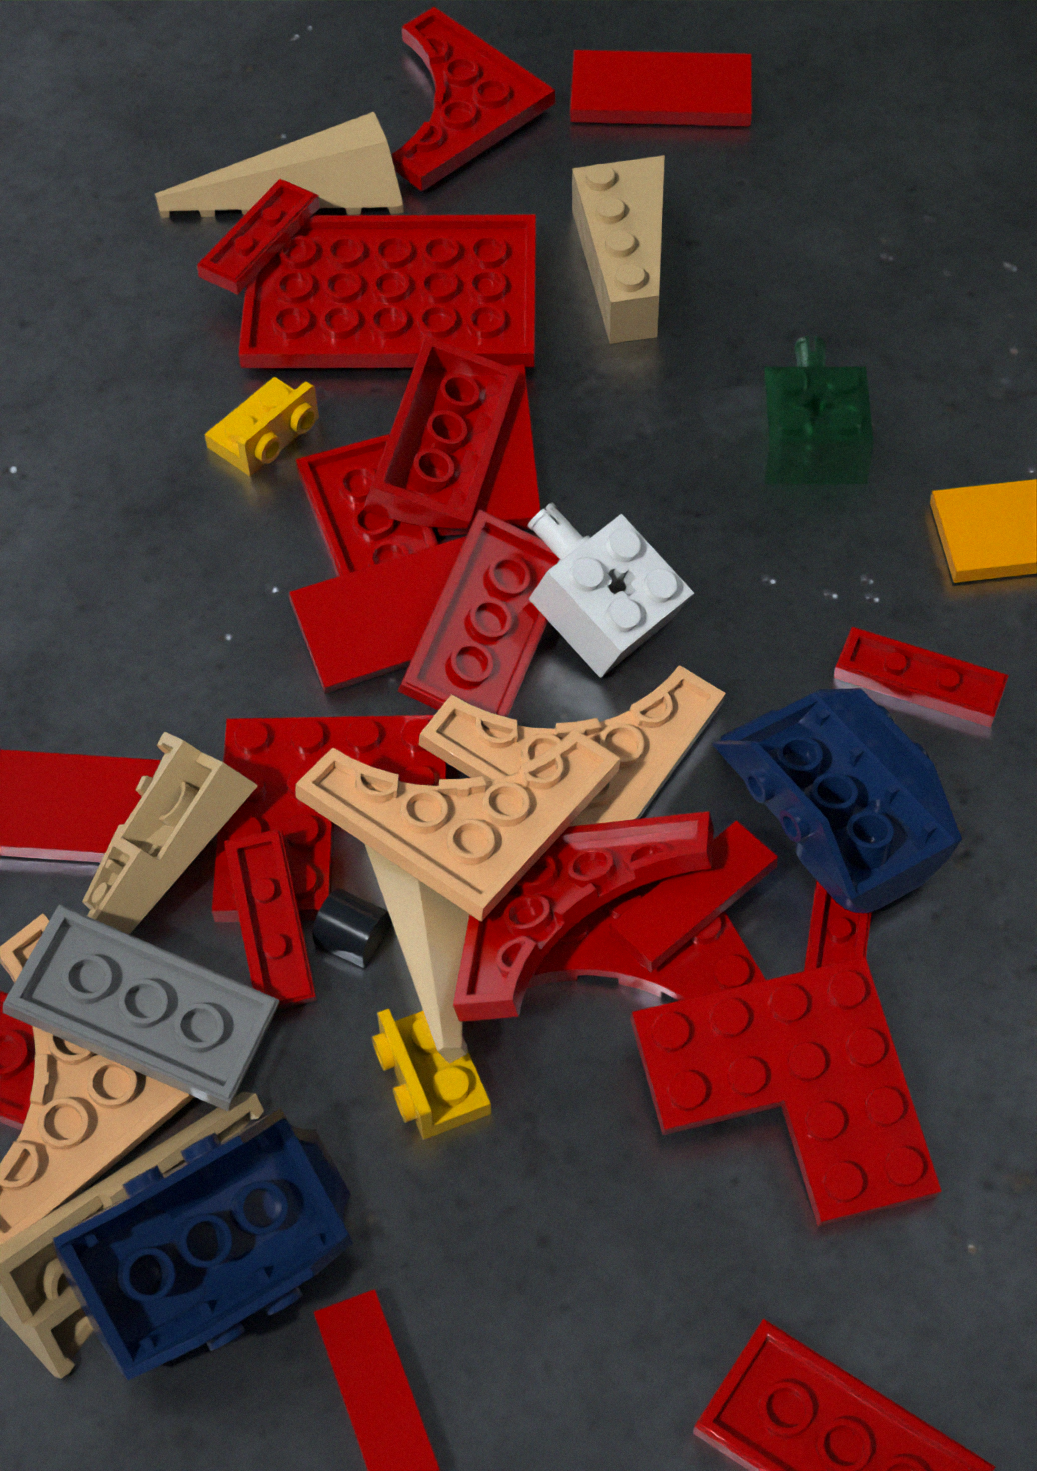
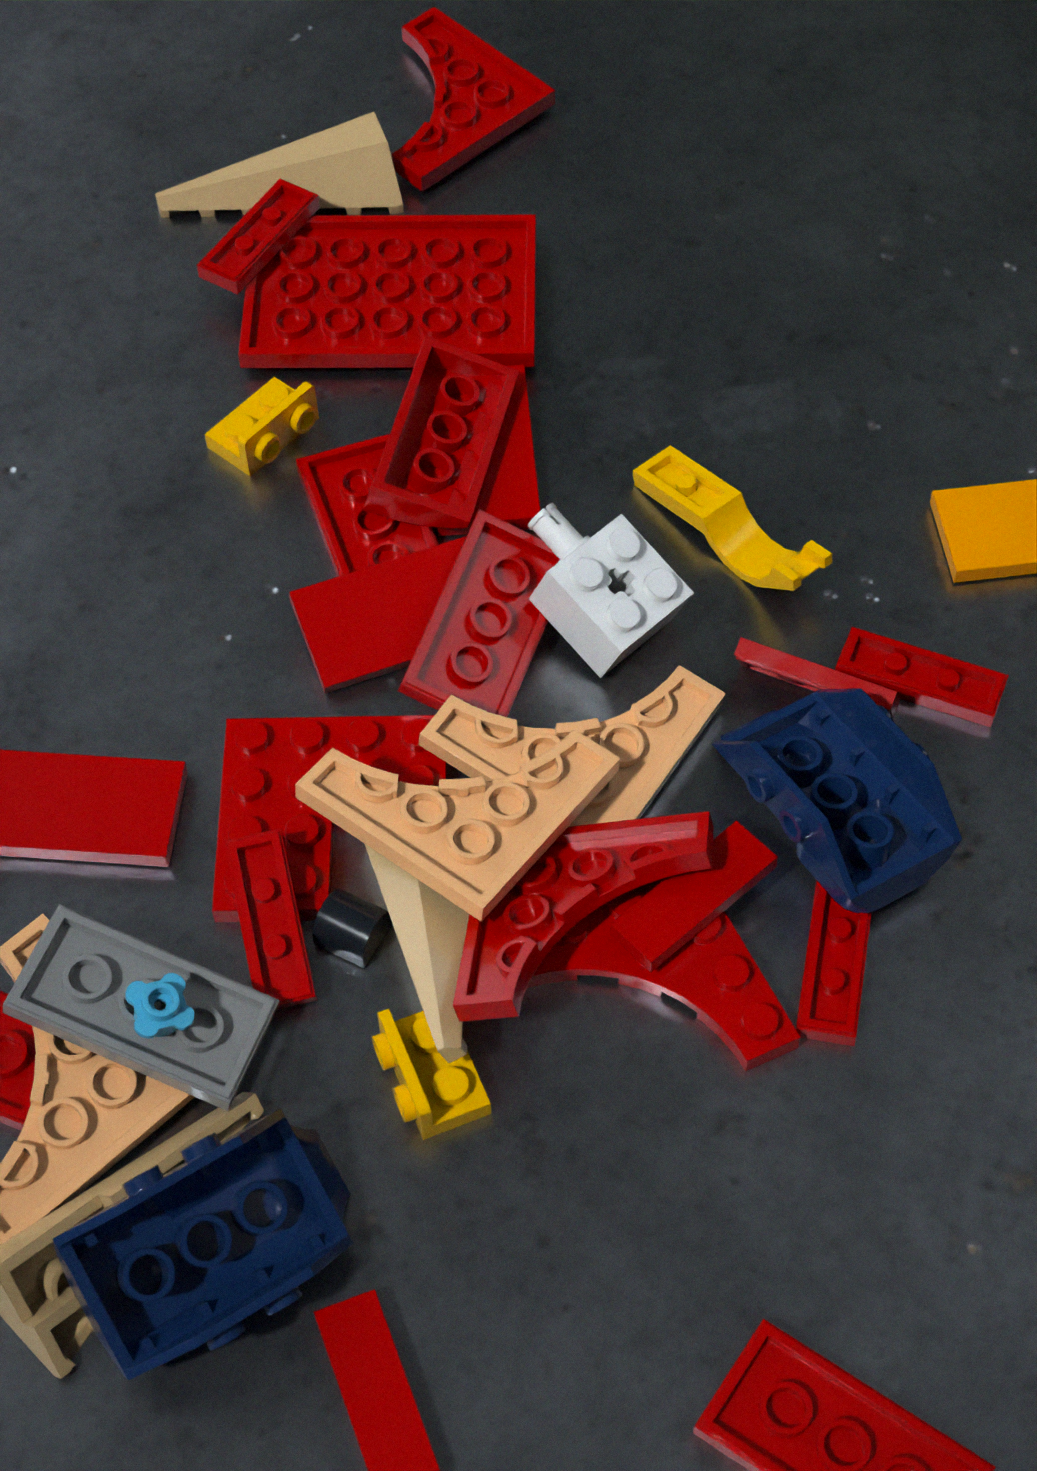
(154, 1022): none -> medium azure plate
(164, 833): tan wedge -> none
(621, 235): tan wedge -> none
(661, 88): red tile -> none
(726, 522): none -> yellow piece
(807, 673): none -> red tile
(816, 420): clear green brick -> none
(820, 1054): red plate -> none

